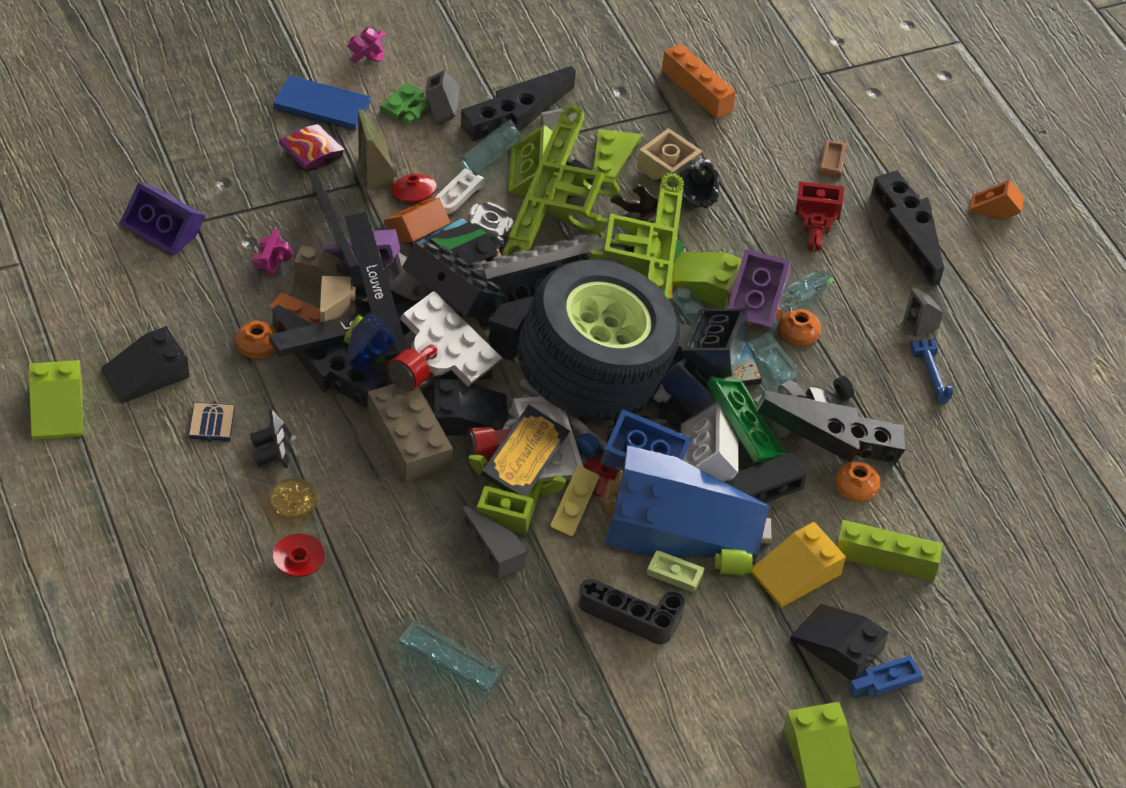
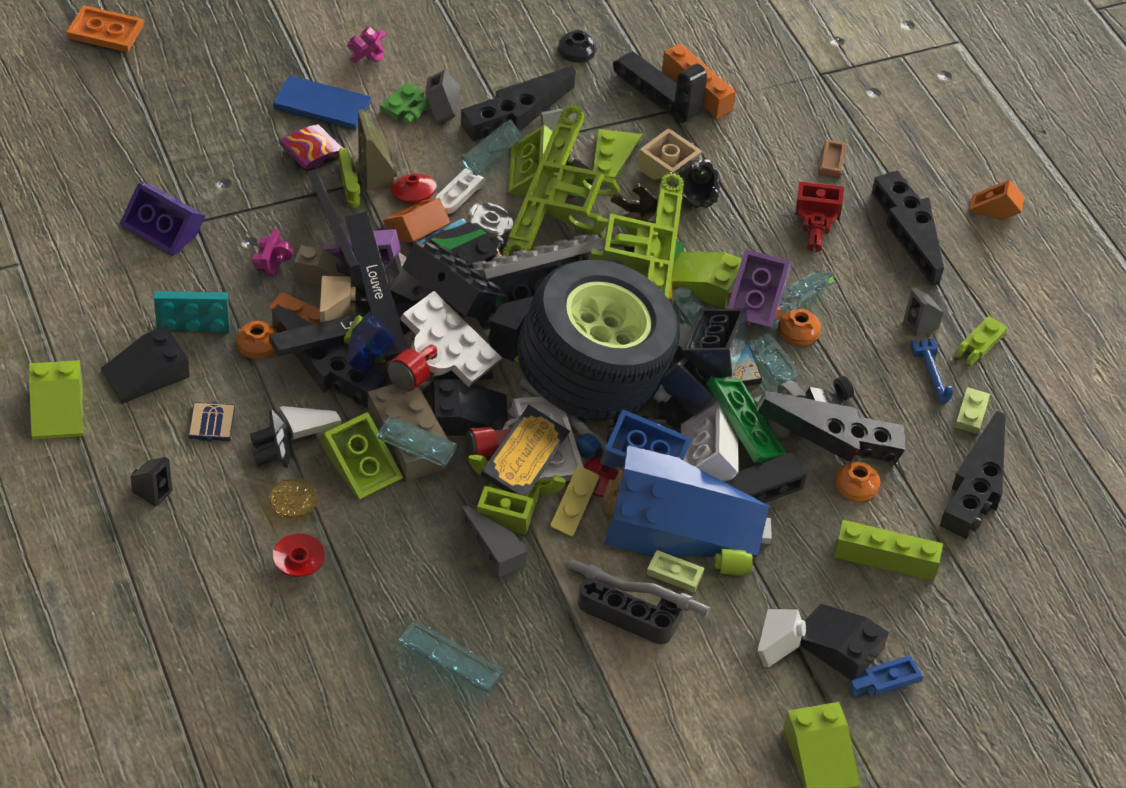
(105, 28): none -> orange plate
(152, 480): none -> black slope
(192, 311): none -> teal plate
(309, 421): none -> white slope
(349, 178): none -> lime plate
(360, 456): none -> lime slope
(417, 441): none -> clear light blue plate
(575, 50): none -> black piece
(679, 99): none -> black beam
(682, 600): none -> light grey bar
(780, 635): none -> white slope
(799, 565): yellow slope -> none
(972, 410): none -> yellowish green plate
(978, 481): none -> black brick
(981, 340): none -> lime hinge

